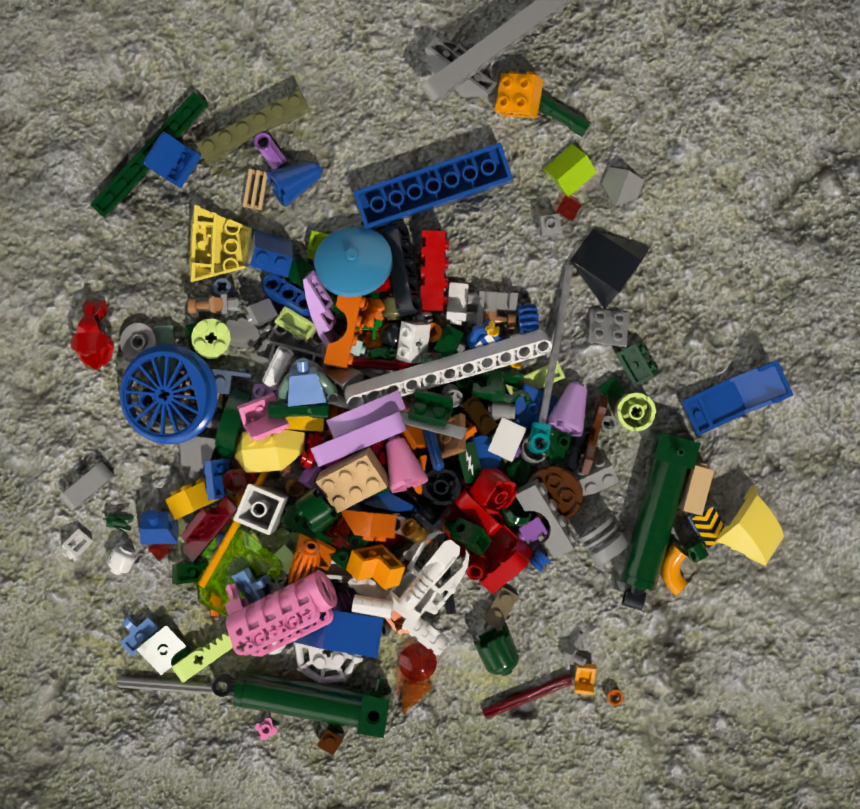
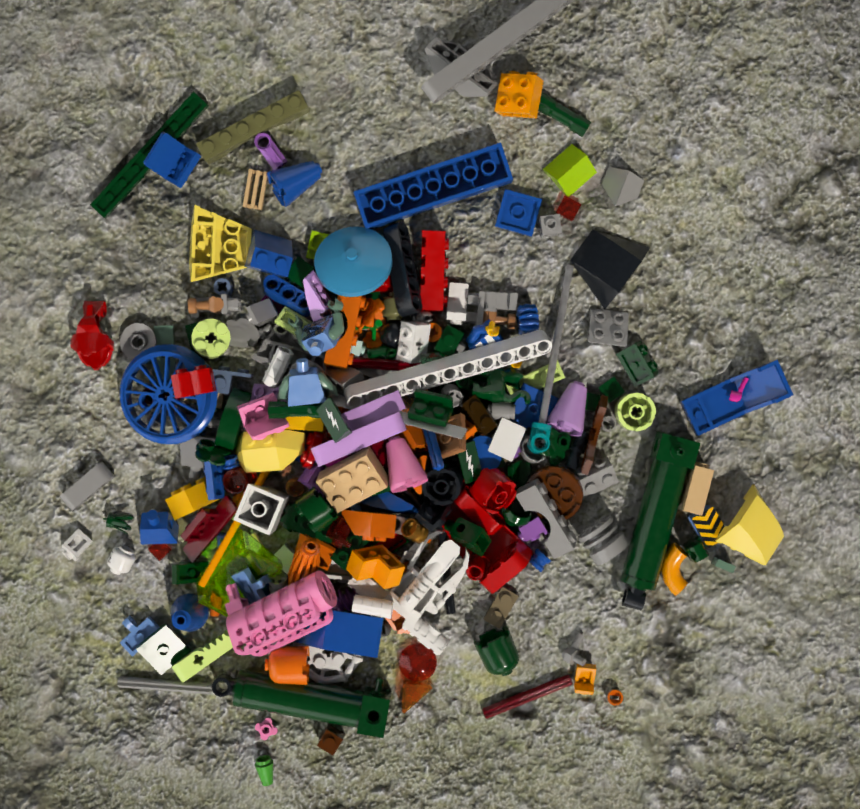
(188, 613): none -> blue cone
(193, 382): none -> red brick
(209, 452): none -> dark green plate
(230, 462): none -> blue bush
(264, 768): none -> bright green cone
(289, 665): none -> orange cylinder
(322, 333): none -> torso
(333, 420): none -> dark green slope
(518, 213): none -> blue plate
(592, 401): none -> dark green piece
(723, 564): none -> sand green tile
(736, 396): none -> dark pink hand

